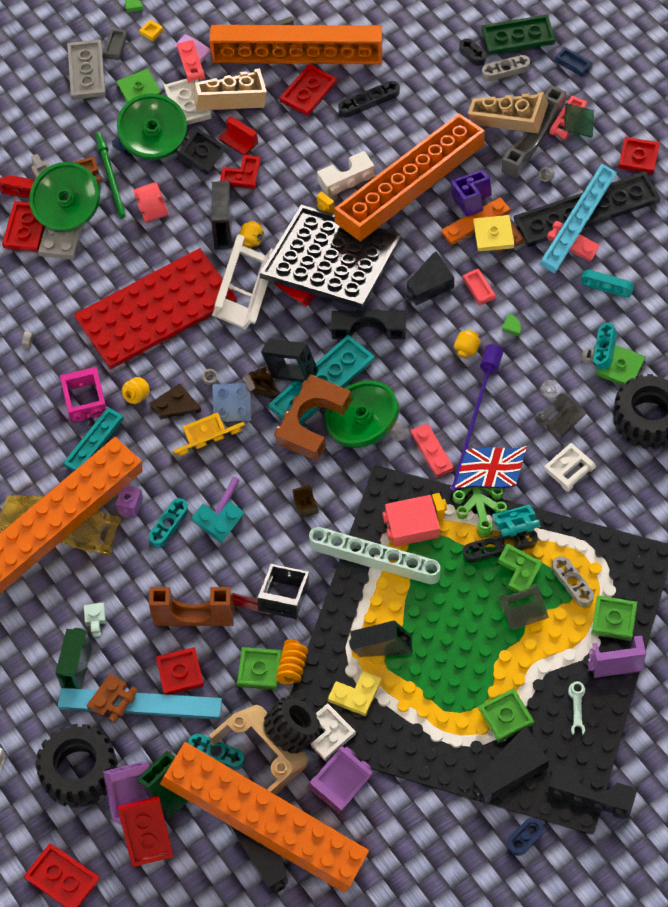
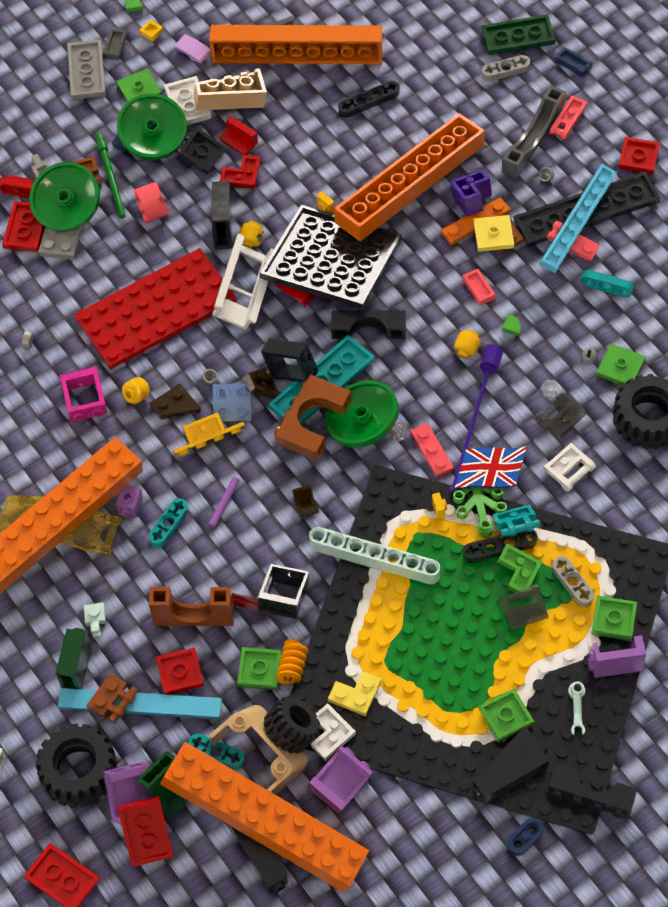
(94, 439): teal plate -> none
(190, 61): coral plate -> none
(217, 525): teal plate -> none
(308, 90): red plate -> none
(334, 181): white arch -> none
(381, 640): black slope -> none
(411, 521): coral brick -> none
(430, 280): black slope -> none
(469, 53): black beam -> none
(511, 113): tan wedge -> none
(578, 120): clear green piece -> none
(608, 352): teal beam -> none

